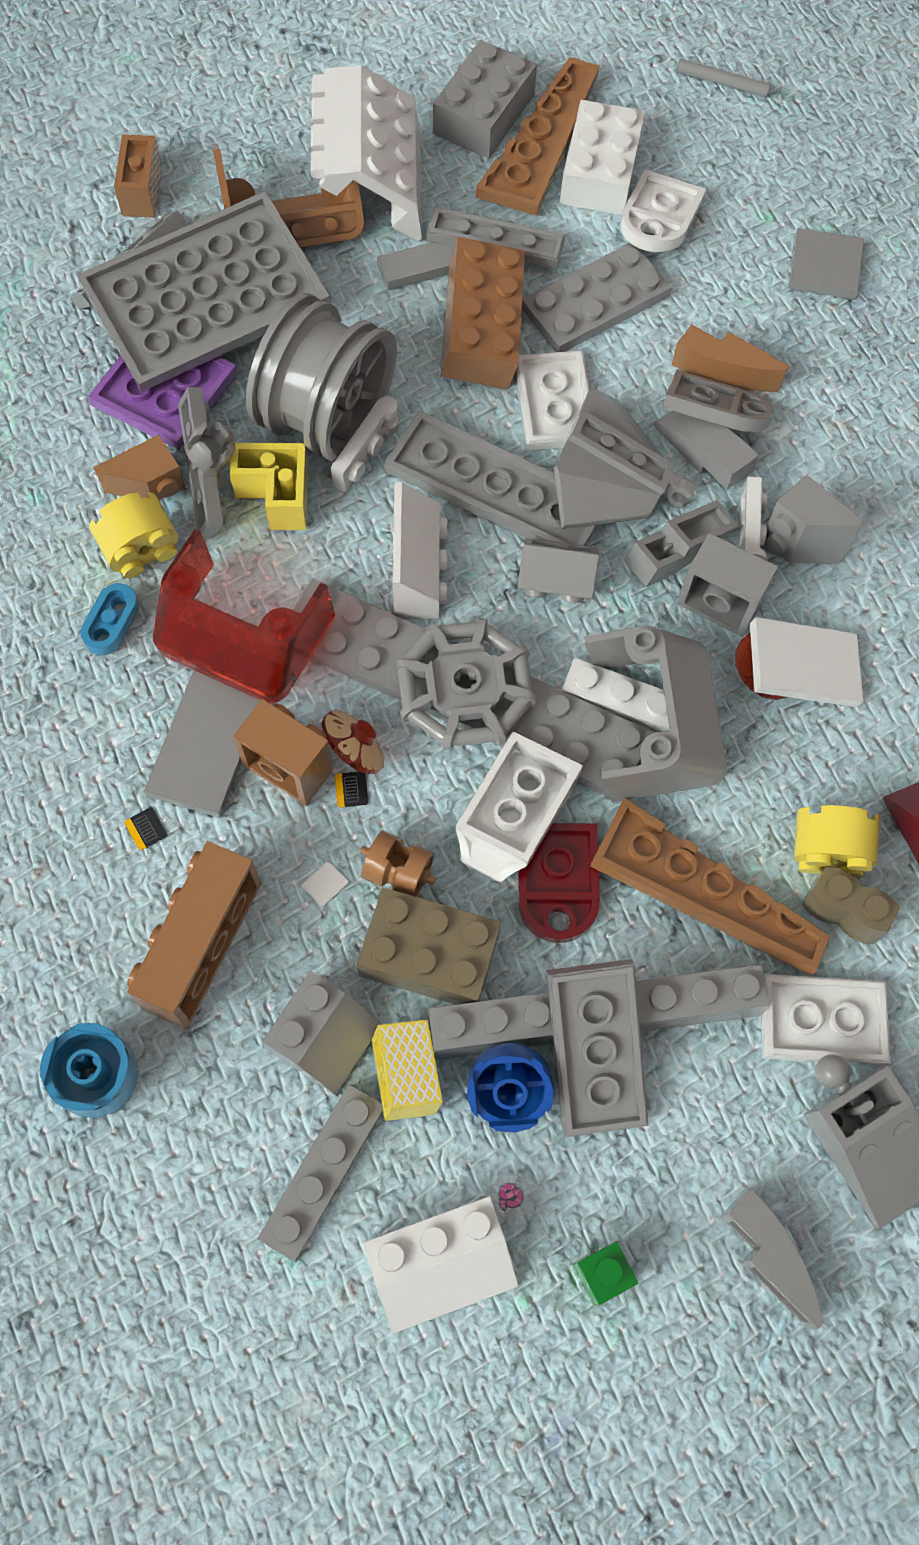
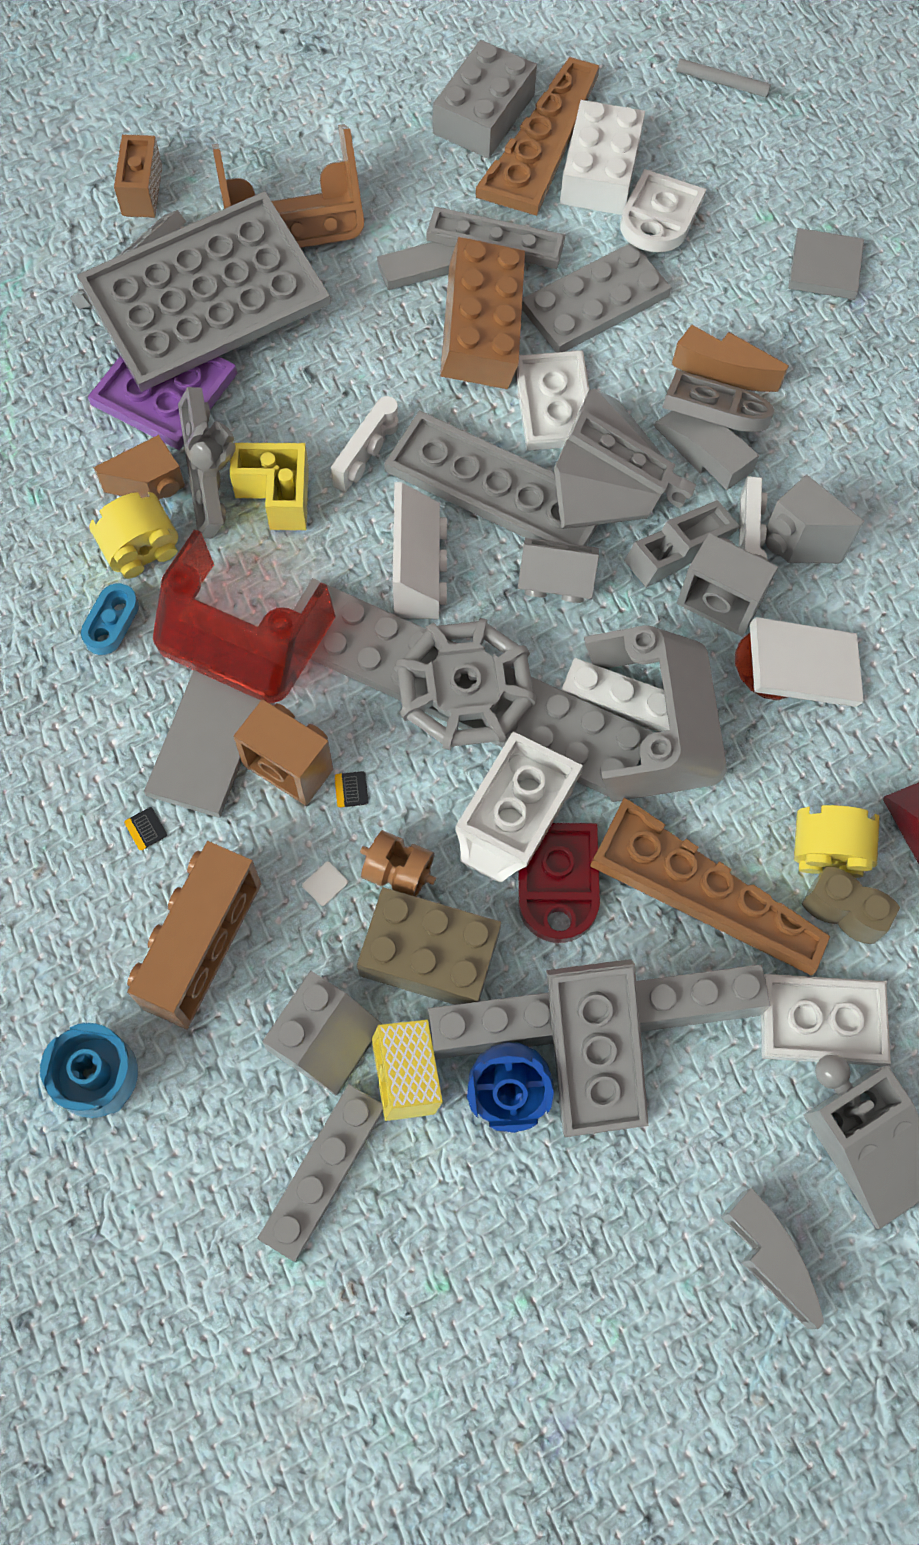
(318, 374): light grey wheel -> none
(353, 741): dish -> none
(368, 135): white slope -> none
(440, 1264): white slope -> none
(511, 1196): clear tile -> none
(605, 1274): green brick -> none

